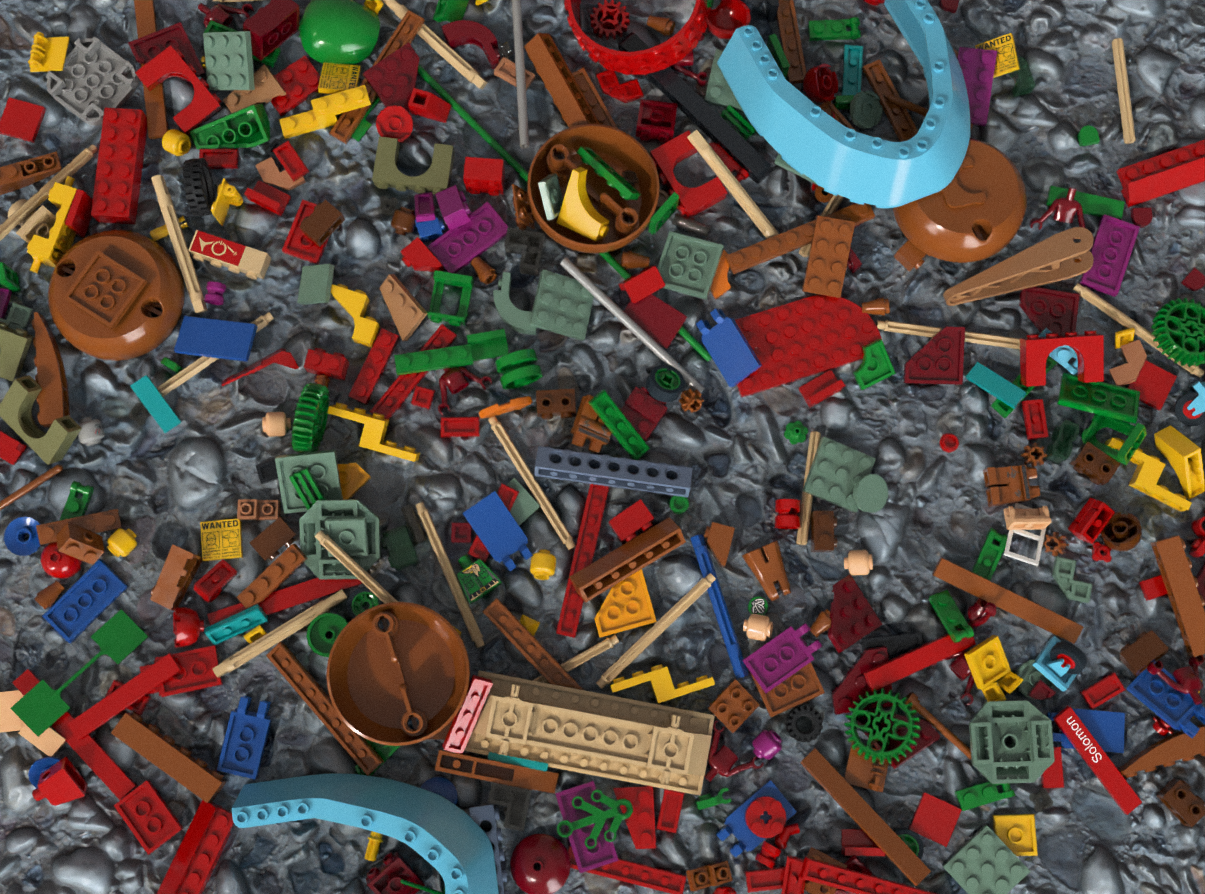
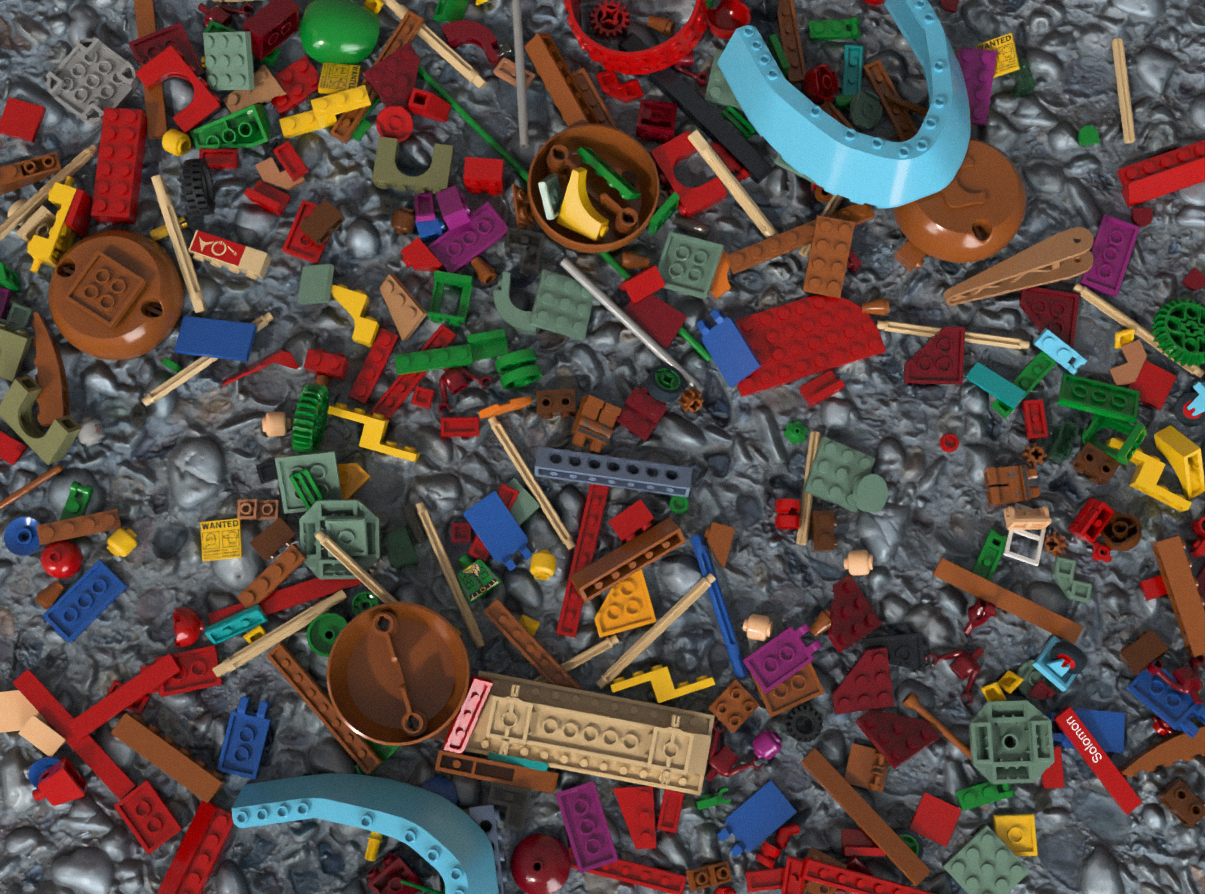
(45, 706): green hinge -> none
(48, 53): yellow hinge -> none
(80, 543): dark orange brick -> none
(155, 403): teal tile -> none
(175, 577): dark orange wedge -> none
(212, 582): red plate -> none
(215, 293): magenta wheel -> none
(226, 196): yellow hinge -> none
(598, 817): green plant -> none
(618, 425): green tile -> none
(758, 606): tile -> none
(769, 569): dark orange piece -> none
(775, 824): red plate -> none
(875, 365): green tile -> none
(879, 717): green gear -> none
(915, 660): red tile -> none
(951, 616): green plate -> none
(987, 662): yellow plate -> none
(1036, 349): red arch -> none
(1064, 210): dark red piece -> none
(1090, 203): green tile -> none
(1102, 690): red tile -> none

